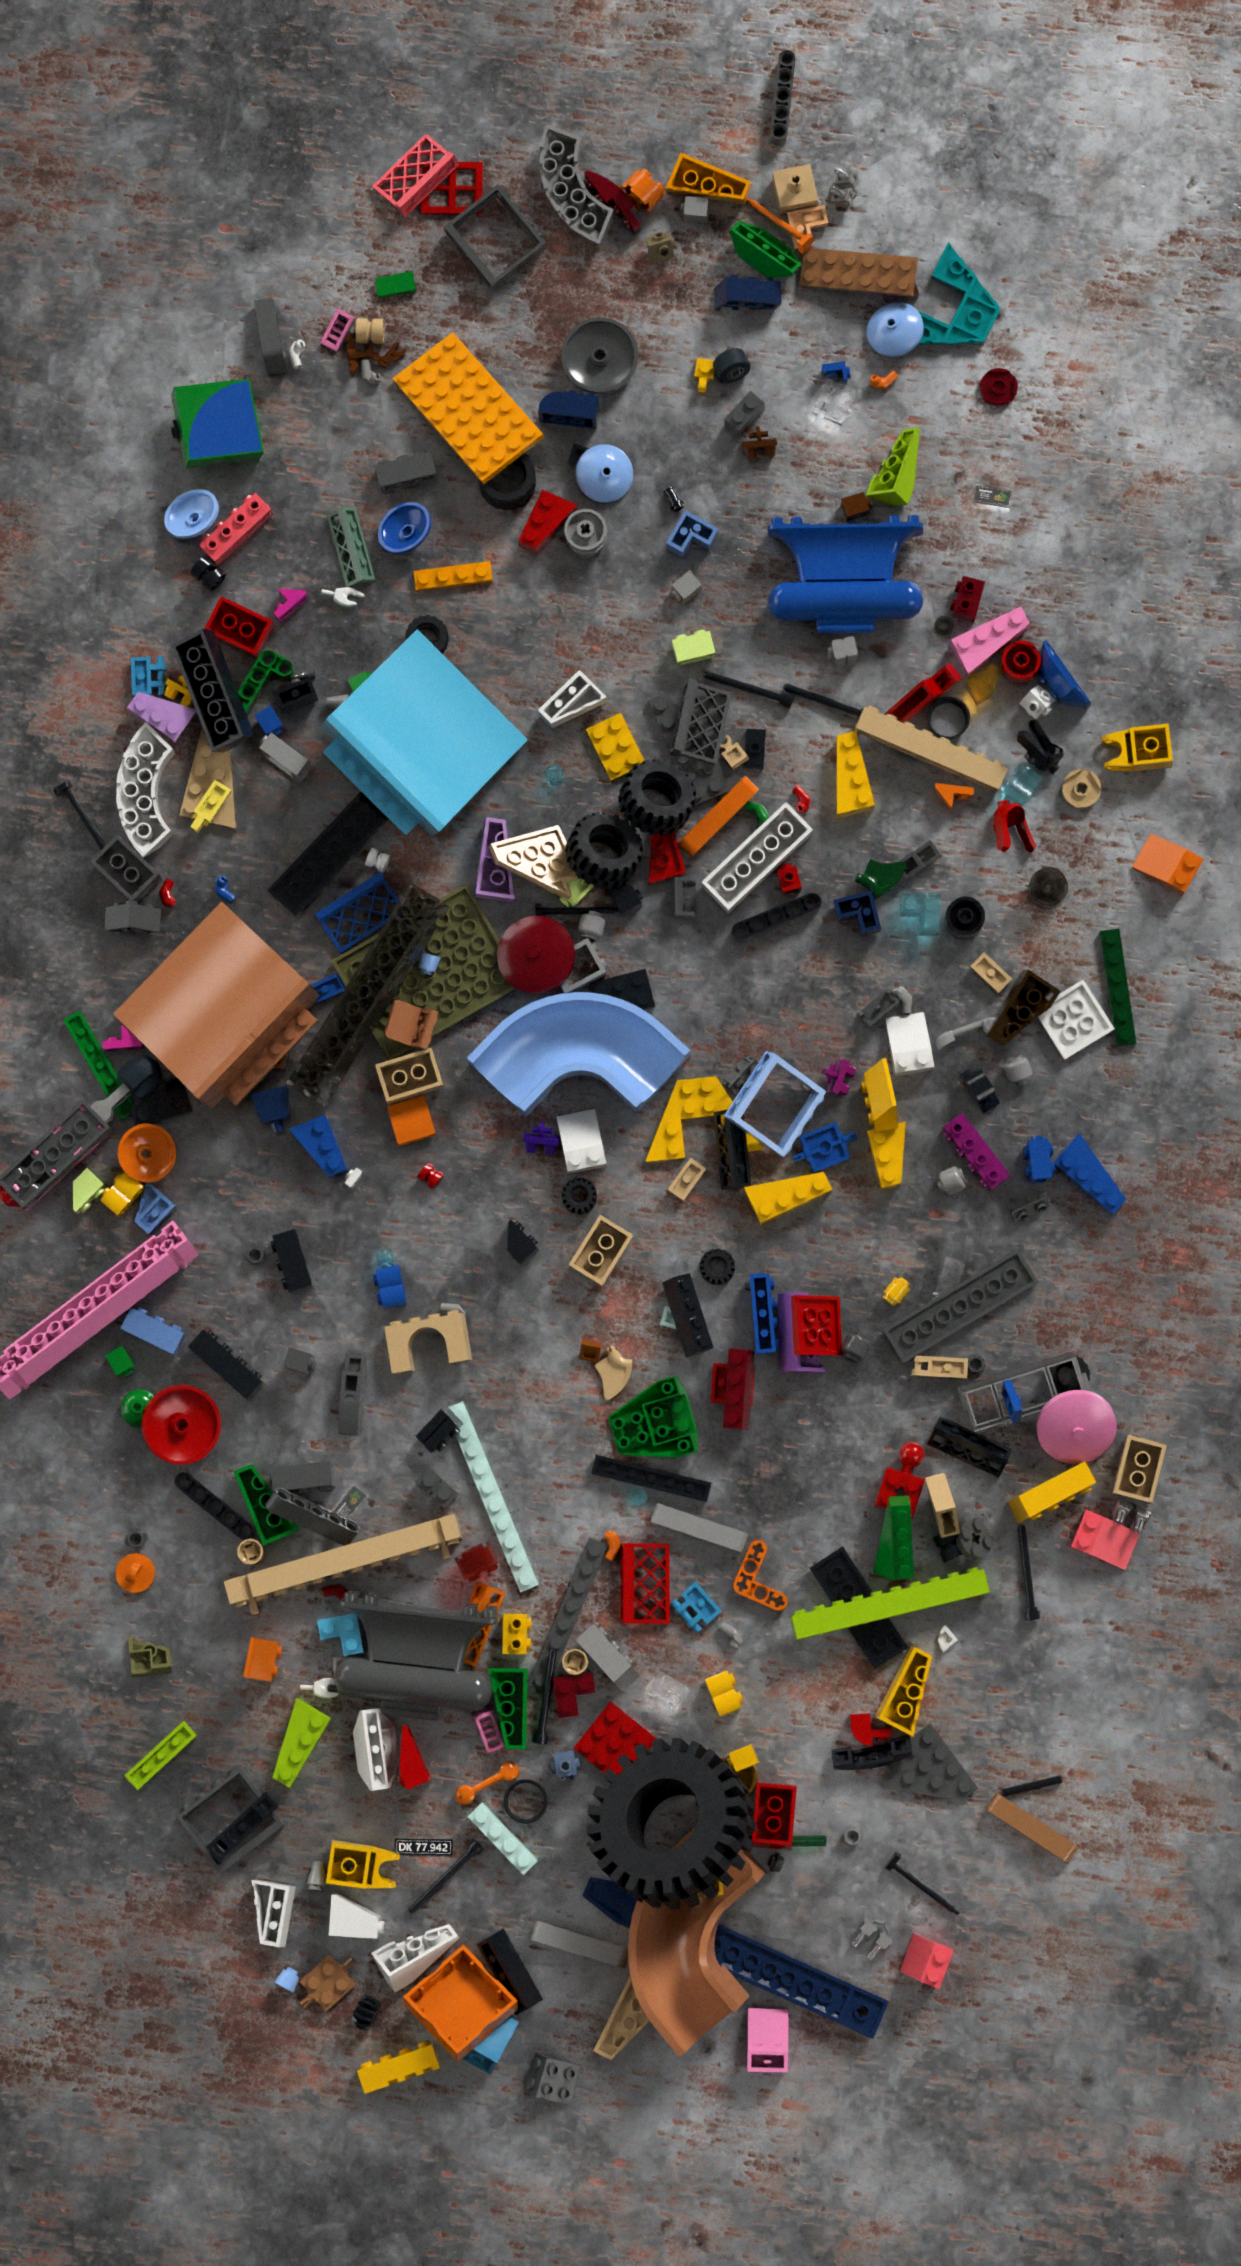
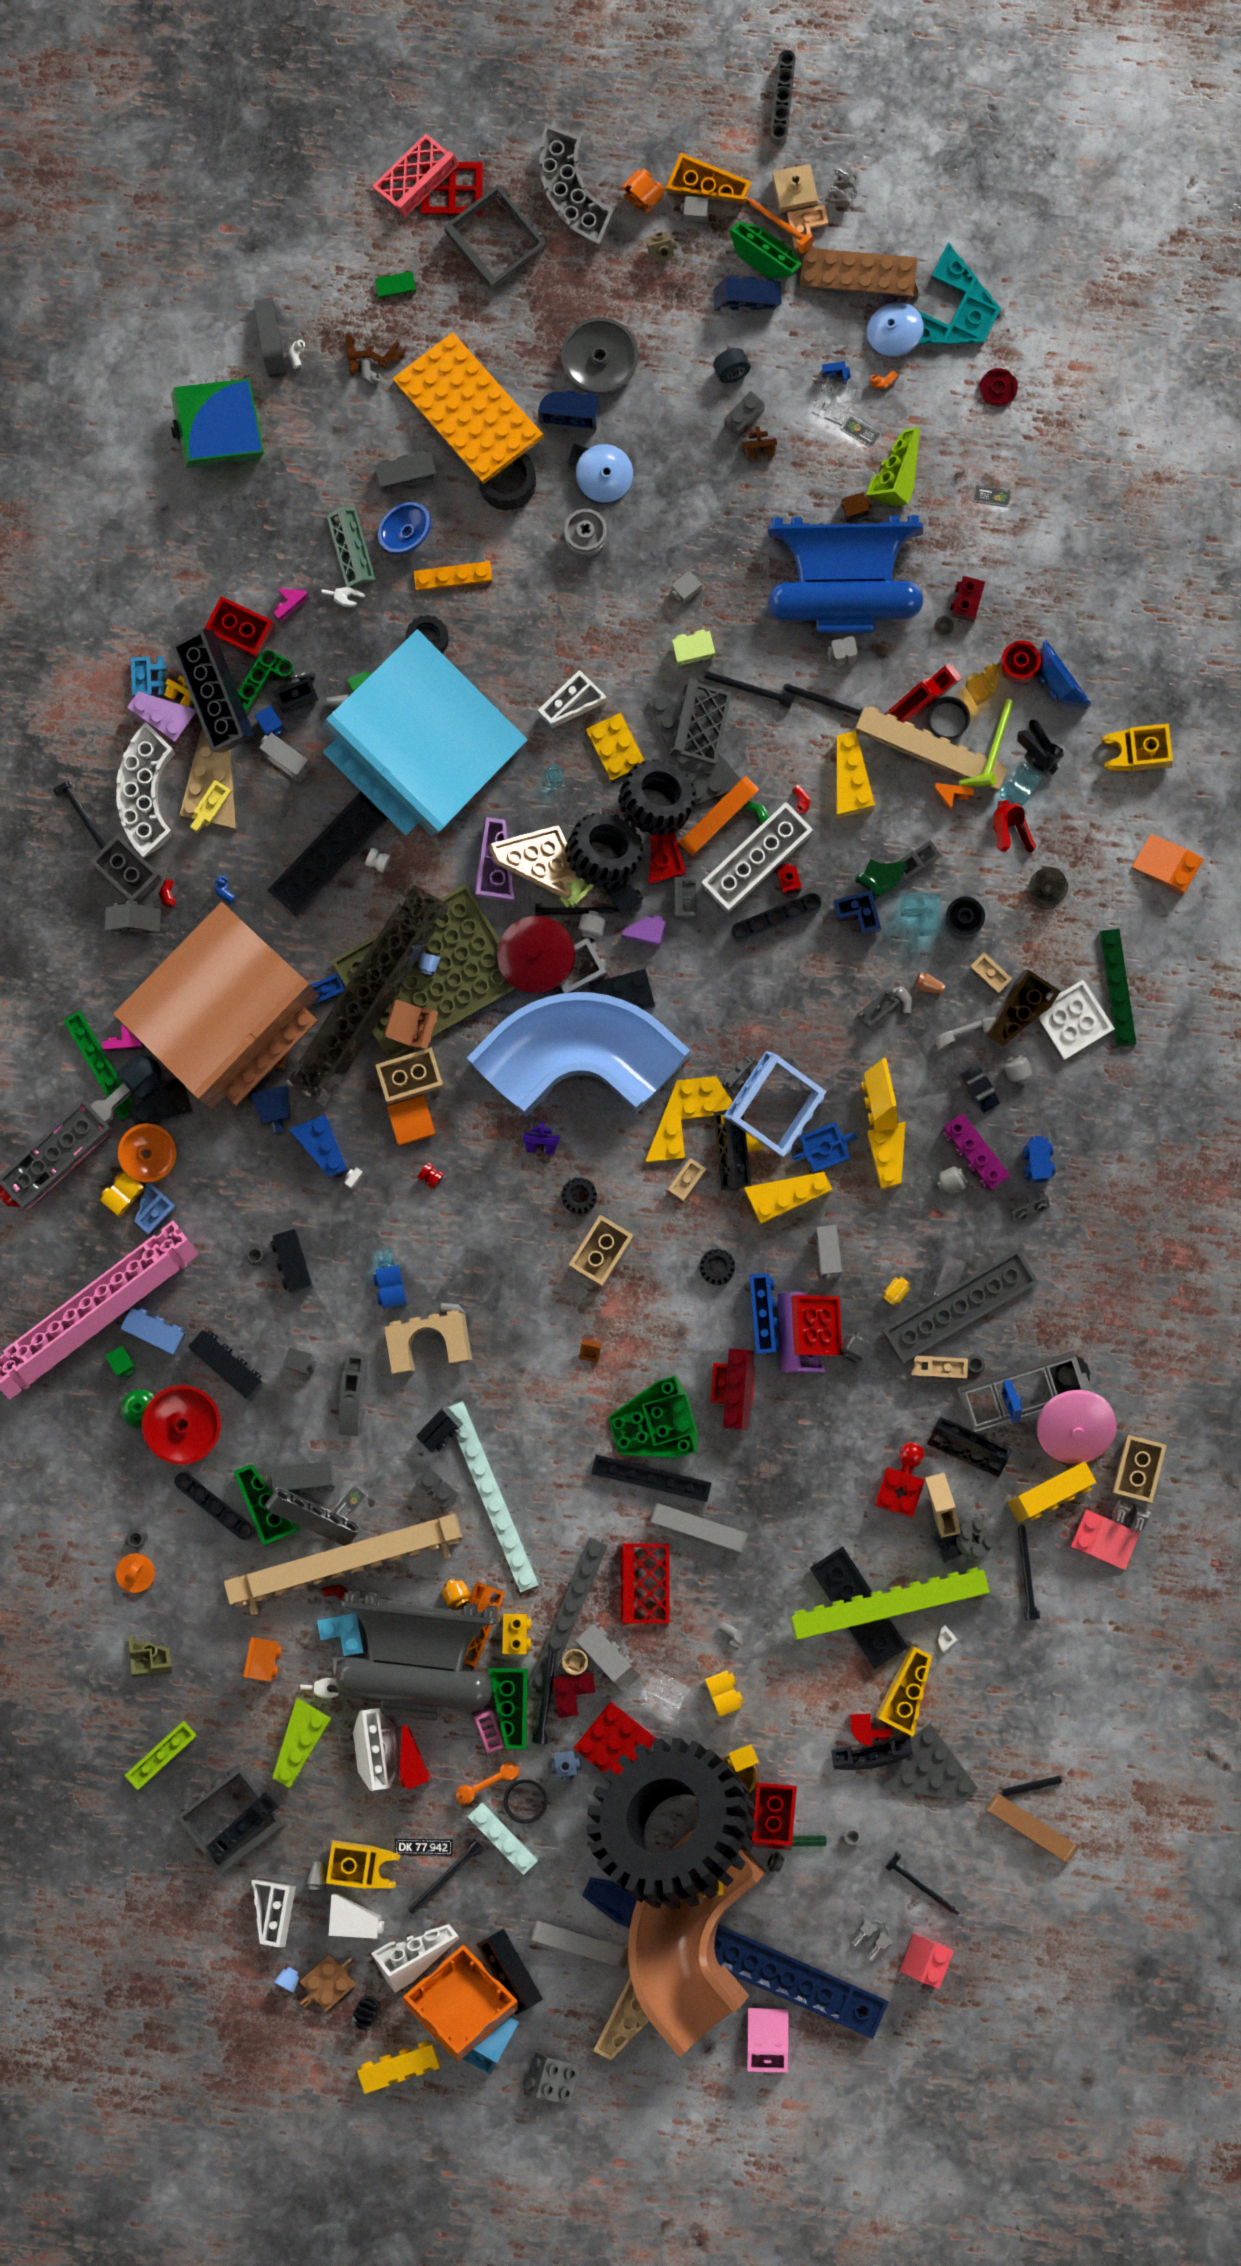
(85, 1189): yellowish green slope -> none
(191, 514): light blue dish -> none
(207, 572): black wheel -> none
(235, 529): coral brick -> none
(251, 1552): tan wheel -> none
(339, 313): bright pink slope -> none
(346, 901): blue fence -> none
(370, 330): tan wheel -> none
(456, 1594): none -> light orange head
(477, 1561): clear red brick -> none
(518, 1243): black slope -> none
(545, 520): red wedge -> none
(581, 1141): white slope -> none
(610, 194): dark red slope -> none
(614, 1372): tan arm -> none
(614, 1544): orange arm -> none
(642, 1496): clear light blue plate -> none
(646, 930): none -> medium lavender slope
(667, 1319): light aqua tile -> none
(673, 499): black pin -> none
(687, 1315): black brick -> none
(689, 530): medium blue brick -> none
(700, 1602): dark azure plate -> none
(704, 372): yellow plate -> none
(733, 753): tan plate -> none
(752, 1585): orange beam -> none
(755, 748): black plate -> none
(828, 1252): none -> light grey window
(835, 1077): magenta hips -> none
(861, 430): none -> clear tile
(895, 1548): green wedge -> none
(909, 1044): white slope -> none
(929, 984): none -> nougat cone
(987, 640): bright pink wedge -> none
(988, 778): none -> lime bar
(1037, 702): white brick -> none
(1088, 1174): blue wedge -> none
(1092, 790): tan plate -> none

